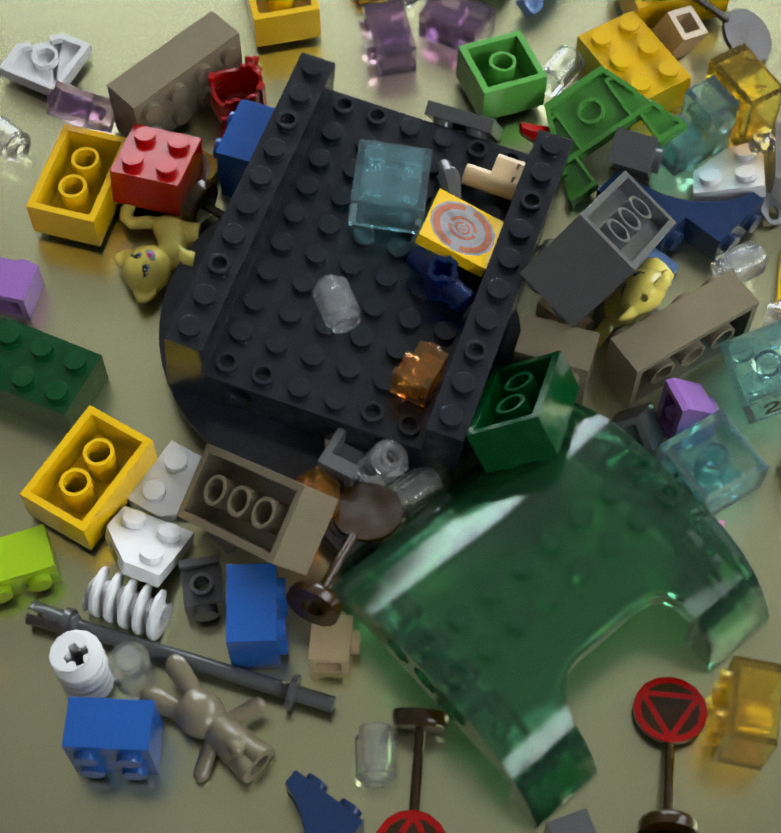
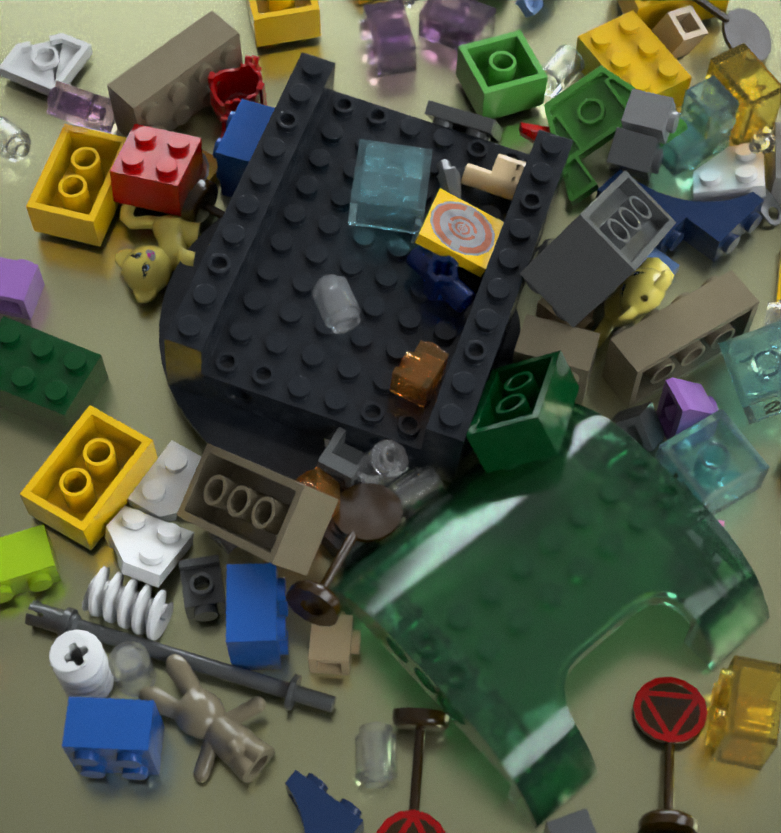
(650, 115): none -> light grey brick
(744, 260): clear brick -> none

